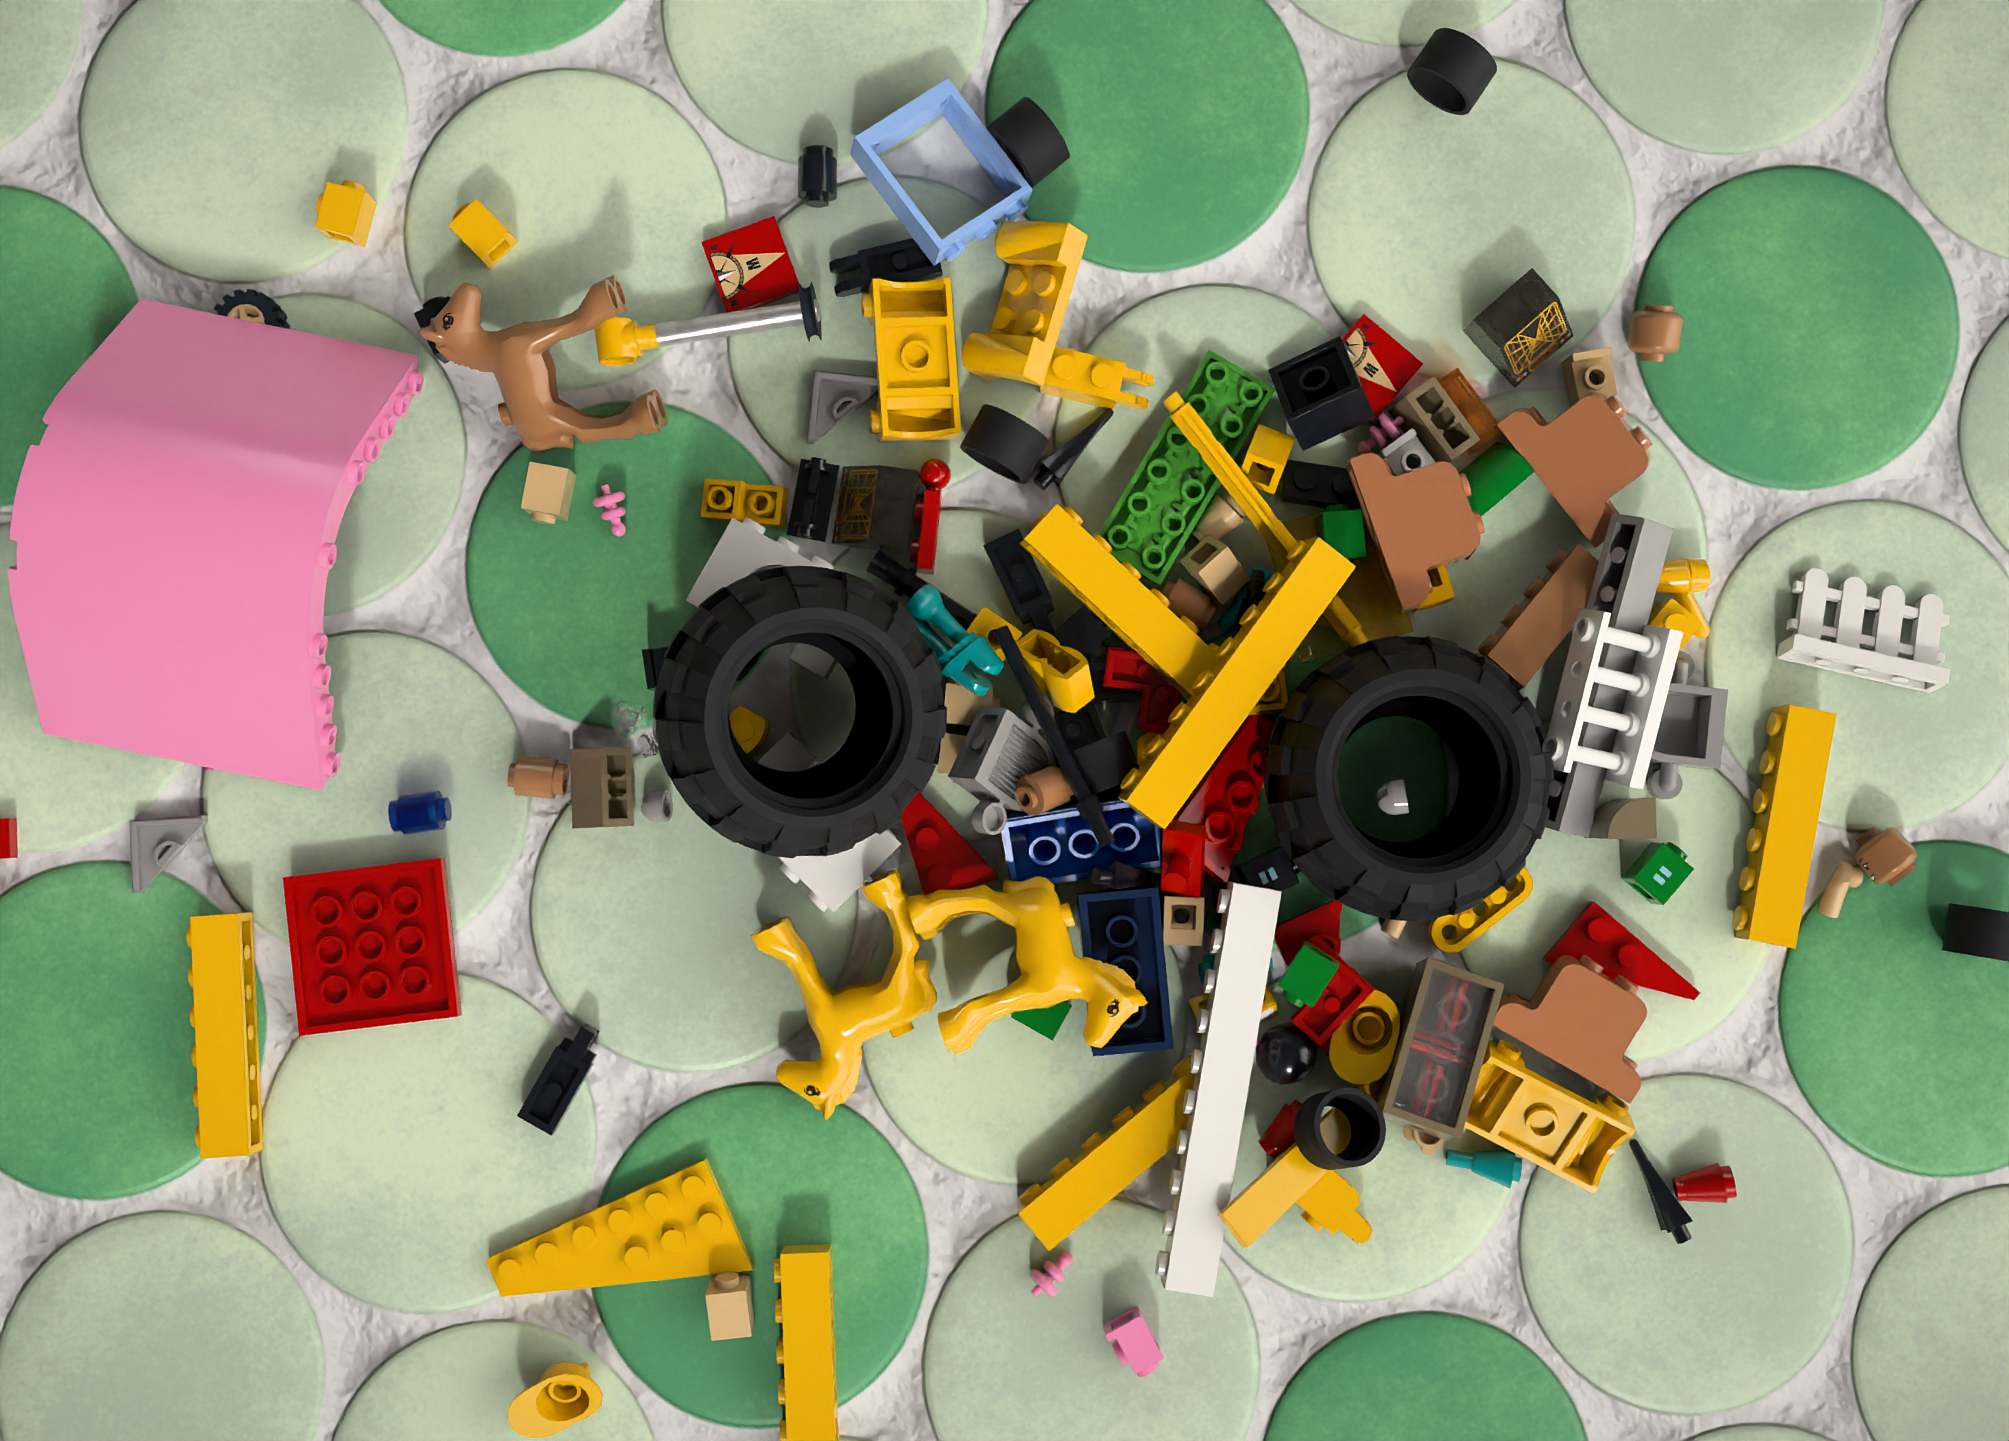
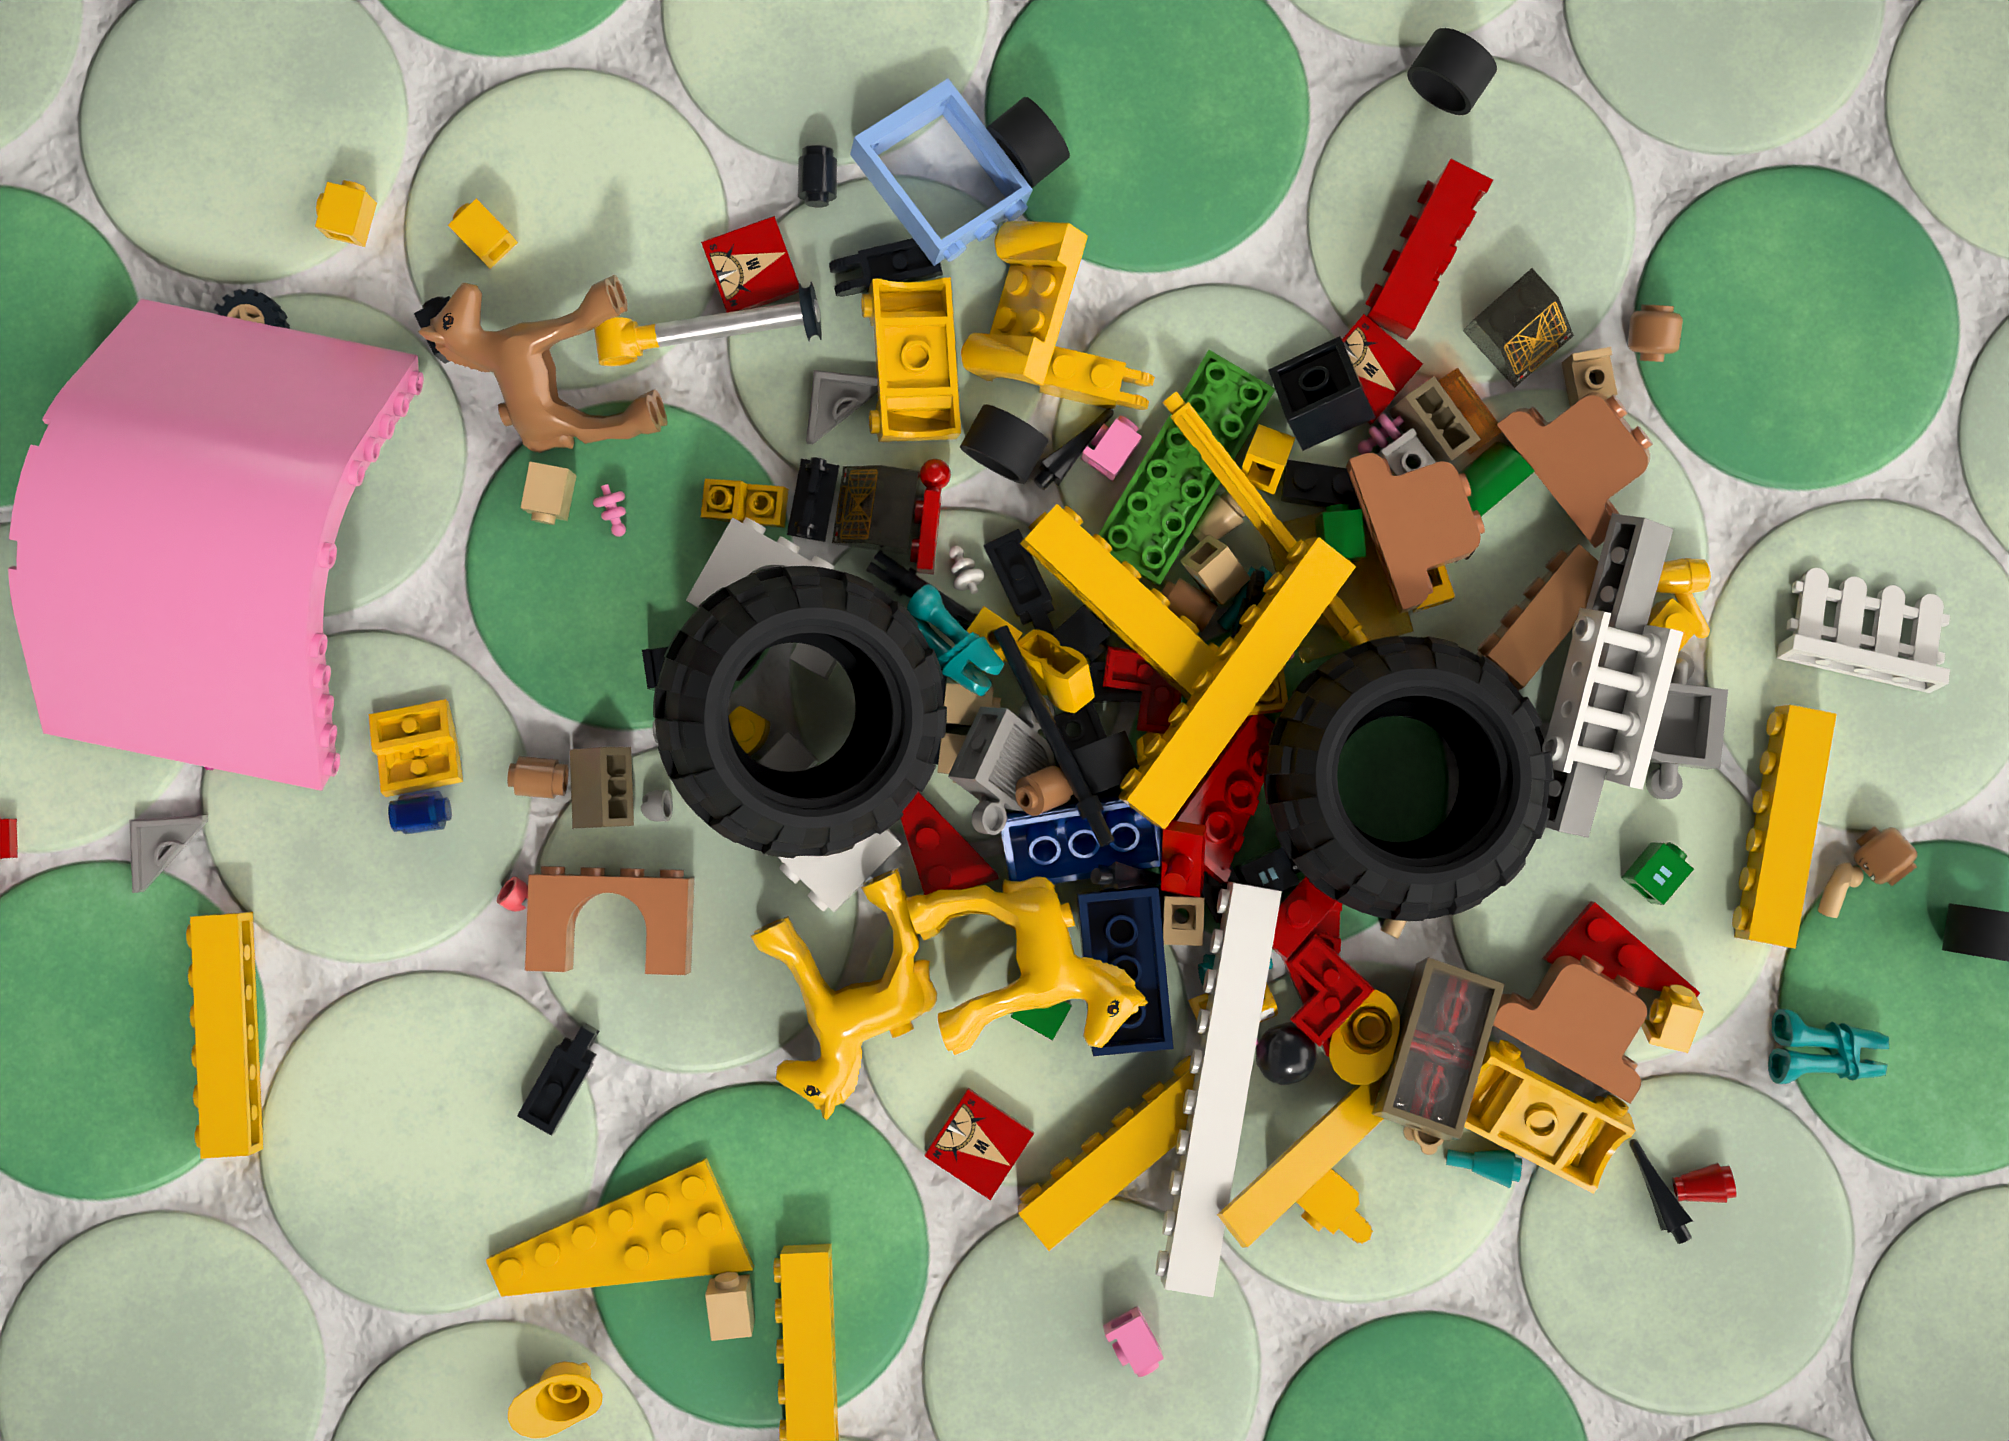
(372, 946): red plate -> none
(415, 748): none -> yellow slope
(513, 894): none -> coral hinge
(559, 897): none -> nougat arch
(633, 723): clear animal -> none
(966, 577): none -> white hair
(979, 1144): none -> red tile
(1052, 1273): bright pink hair -> none
(1113, 447): none -> bright pink brick
(1281, 1131): red cone -> none
(1299, 917): none -> red tile
(1307, 975): green brick -> none
(1366, 1124): black piece -> none
(1393, 798): light grey hinge -> none
(1427, 248): none -> red wedge
(1470, 926): yellow plate -> none
(1625, 819): dark tan brick -> none
(1673, 1019): none -> yellow brick
(1841, 1040): none -> teal piece

